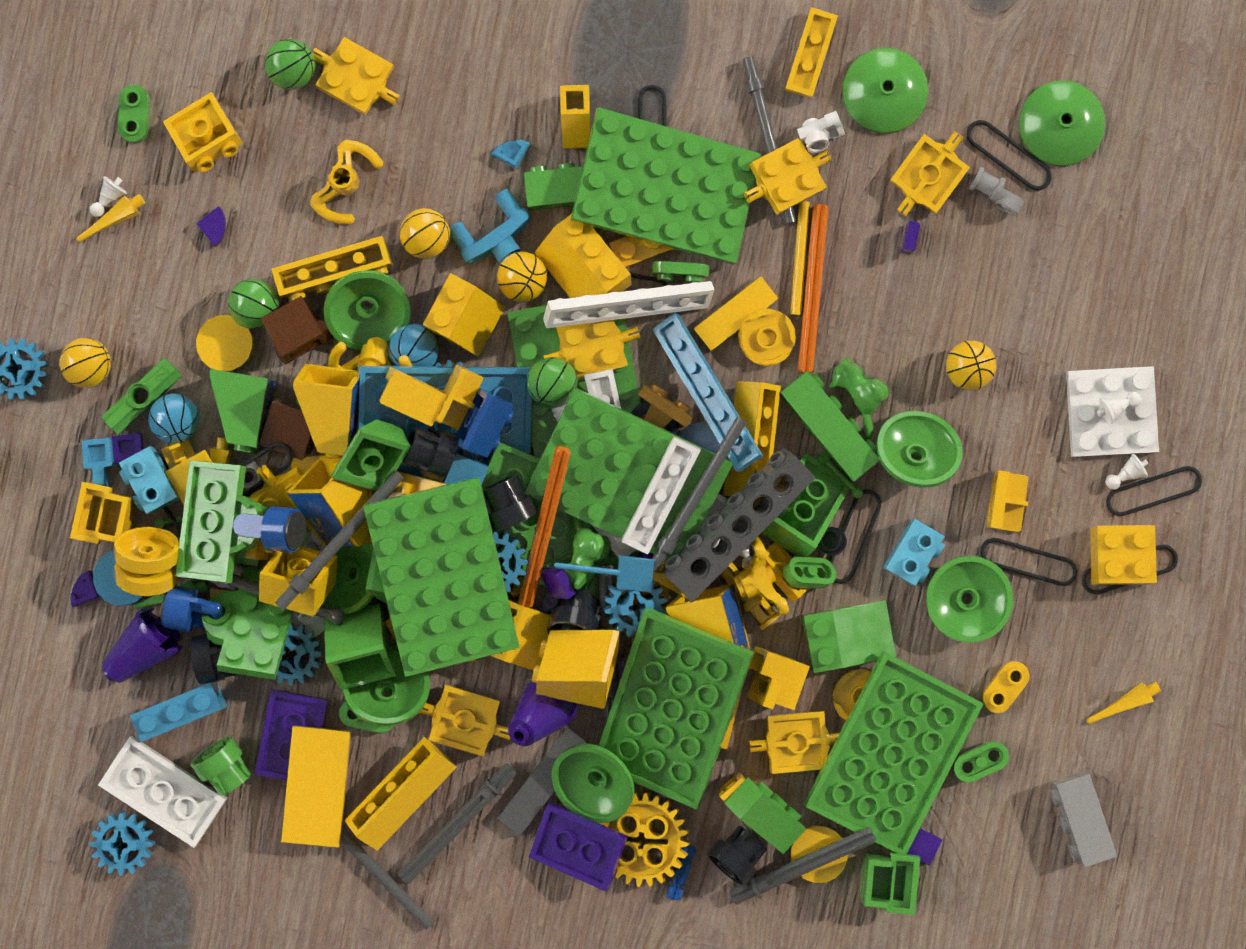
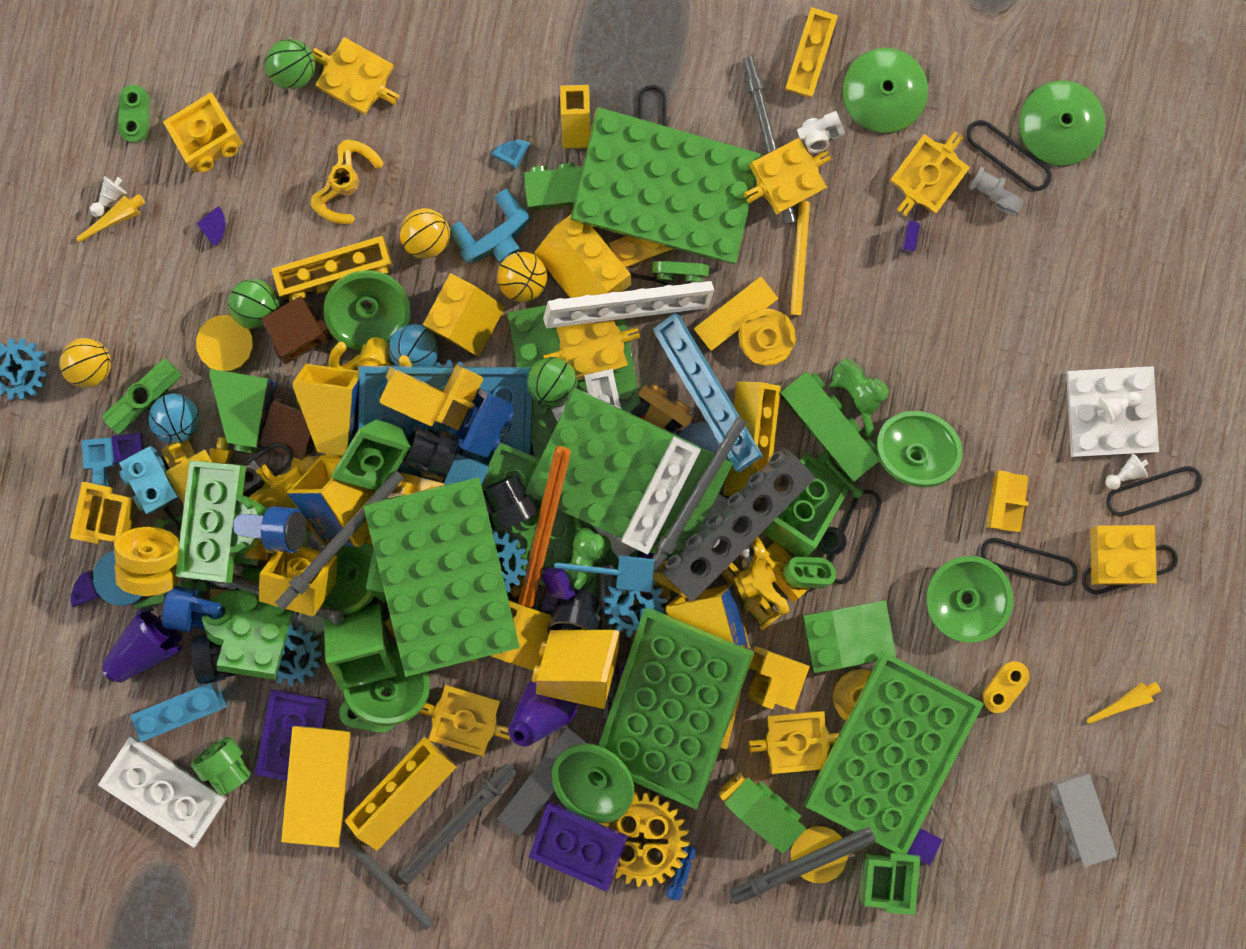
(121, 855): dark azure gear -> none
(738, 855): black piece -> none
(813, 288): orange axle -> none
(914, 552): medium azure brick -> none
(971, 365): yellow piece -> none
(980, 762): bright green plate -> none

